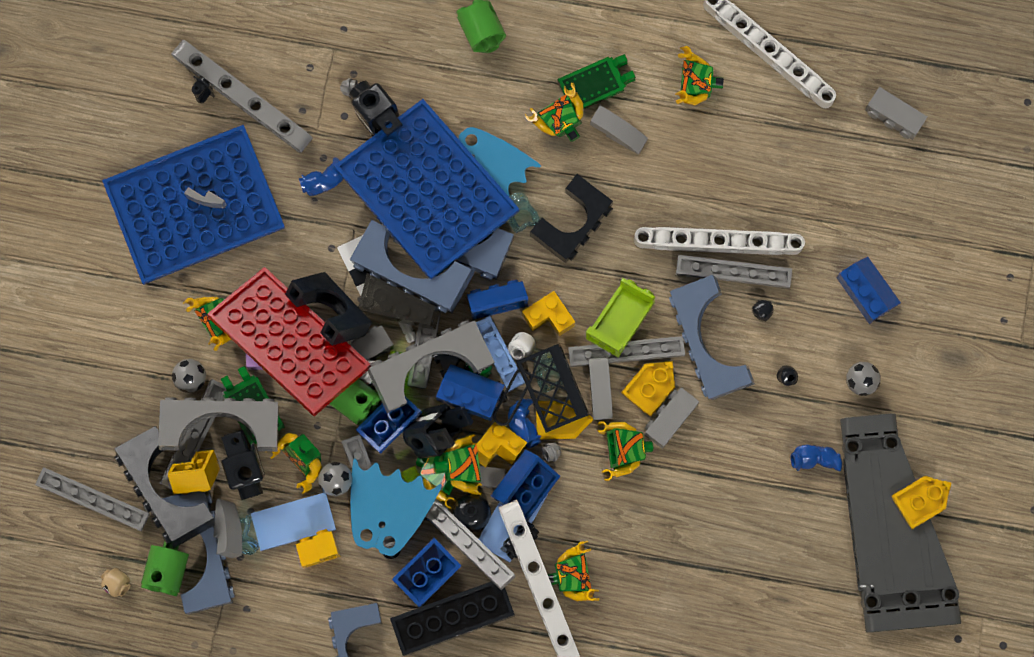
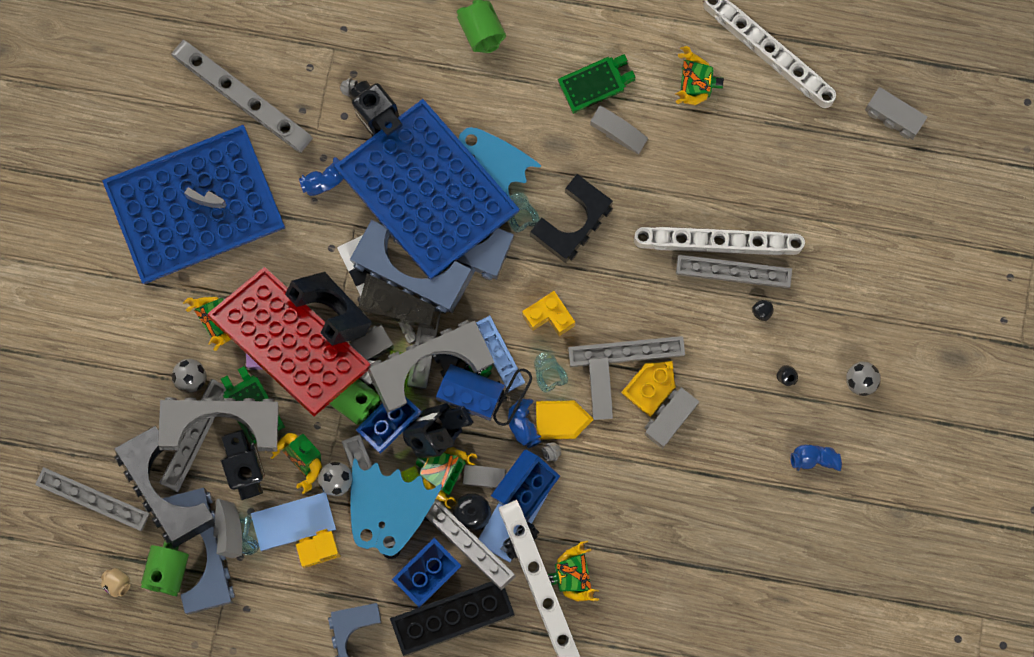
(194, 475): yellow brick -> none
(202, 89): black hinge -> none
(461, 465): torso -> none
(497, 299): blue slope -> none
(499, 441): yellow brick -> none
(521, 345): white head -> none
(560, 116): torso -> none
(569, 385): black fence -> none
(621, 317): lime panel -> none
(625, 448): torso -> none
(691, 304): sand blue arch -> none
(868, 289): blue slope -> none
(887, 552): dark grey panel -> none
(922, 500): yellow tile -> none

